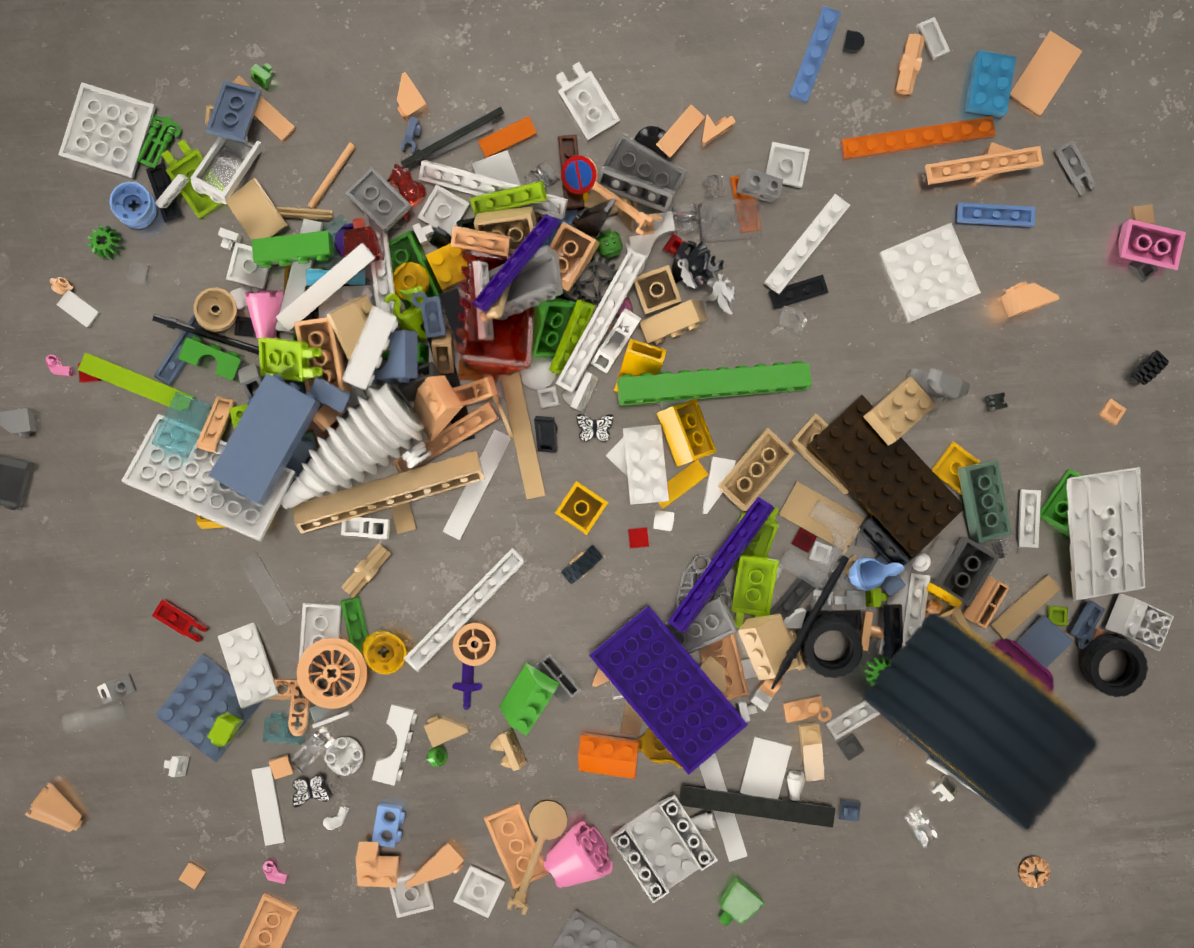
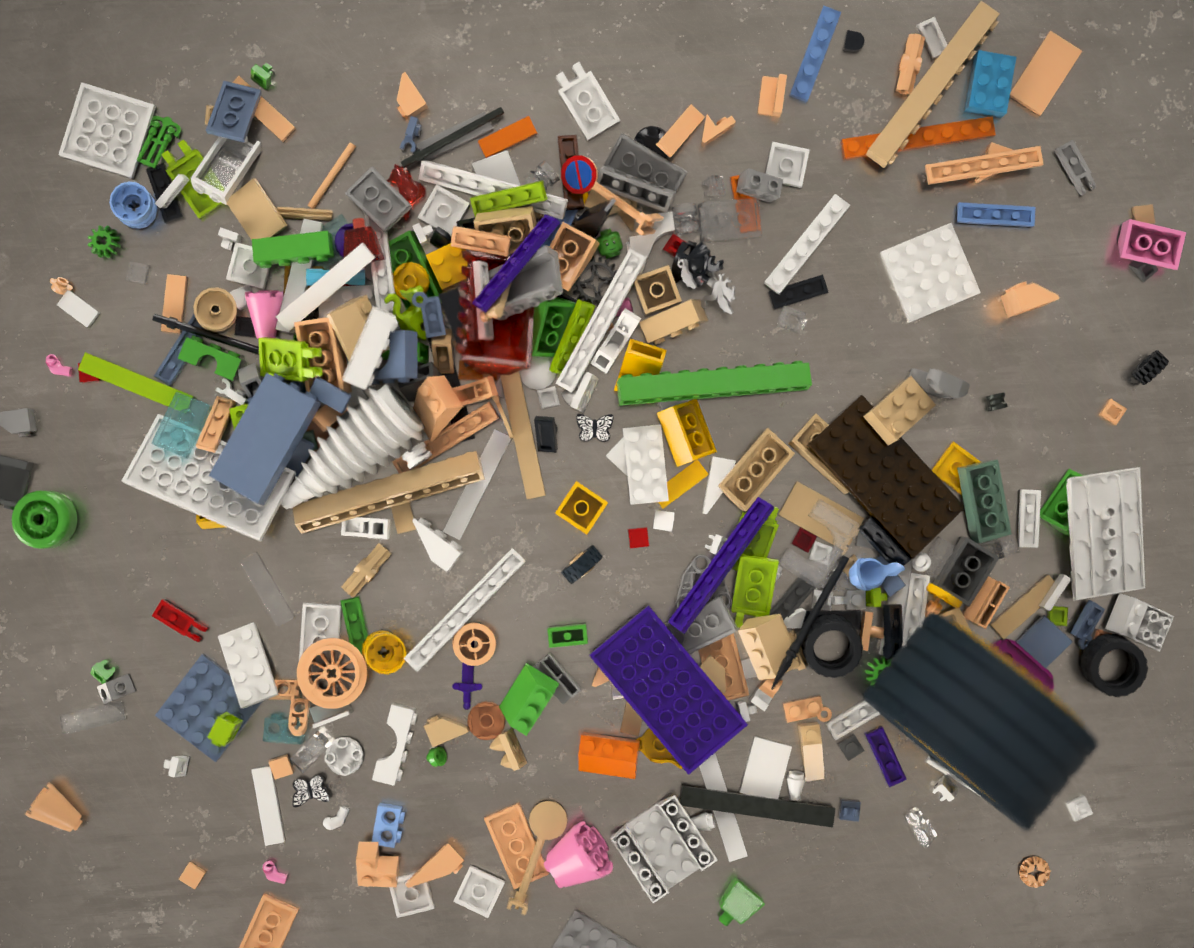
(58, 524): none -> bright green wheel
(100, 673): none -> bright green tile
(174, 300): none -> light nougat tile
(238, 396): none -> white plate
(439, 549): none -> white slope
(486, 720): none -> nougat tile
(567, 635): none -> bright green brick
(718, 542): none -> white tile
(772, 95): none -> light nougat panel
(885, 756): none -> dark purple tile
(932, 85): none -> tan brick
(1054, 592): none -> white tile
(1079, 808): none -> white tile

